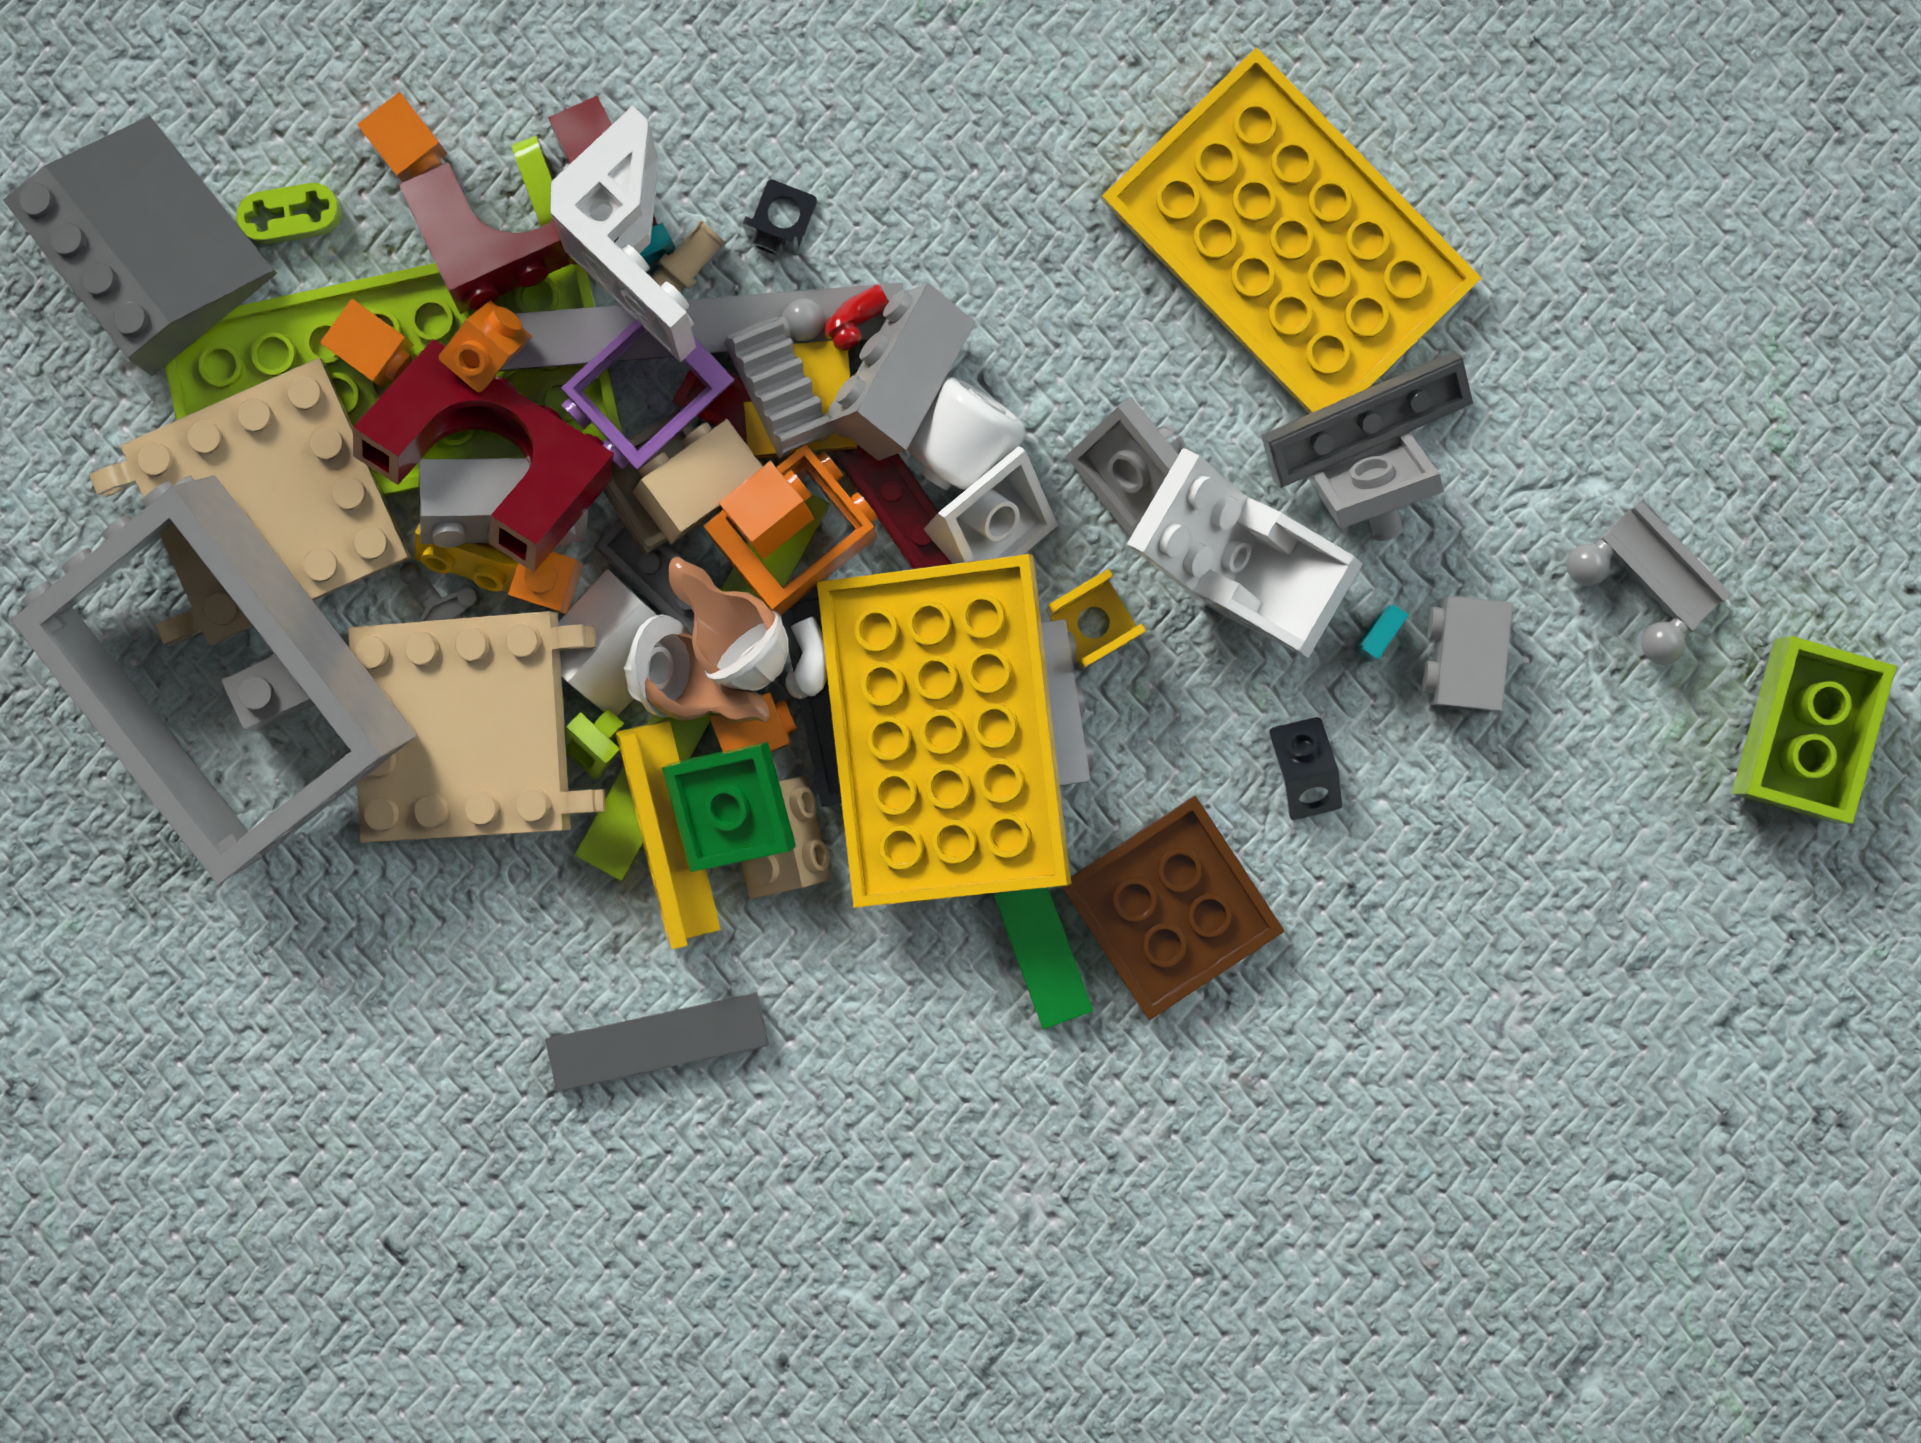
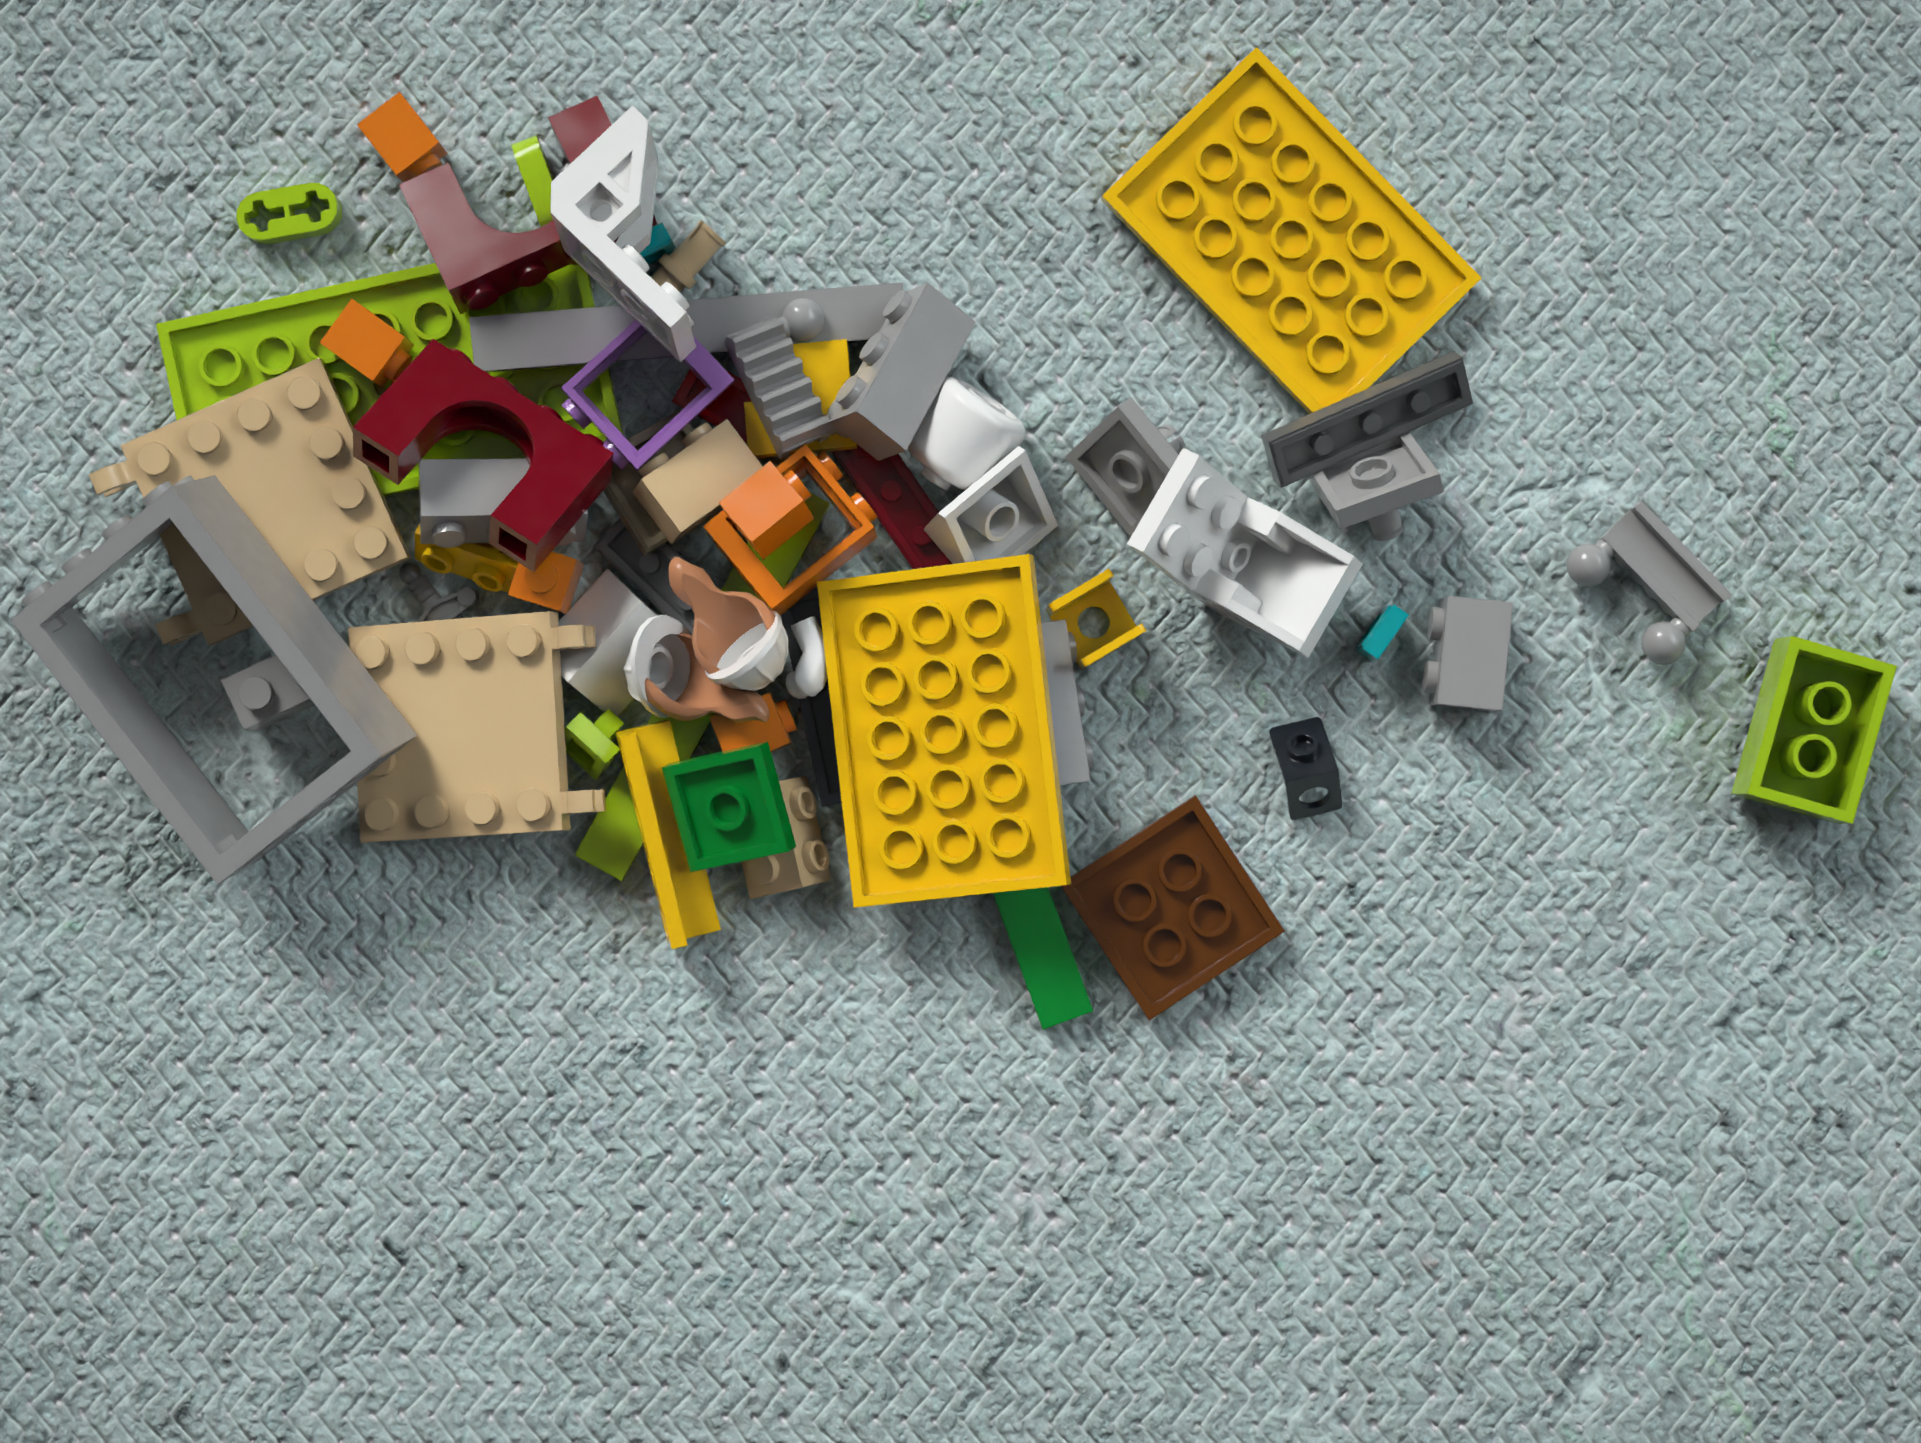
(140, 241): dark grey slope -> none
(484, 345): orange bracket -> none
(657, 1041): dark grey tile -> none
(770, 237): black bracket -> none
(852, 313): red arm -> none

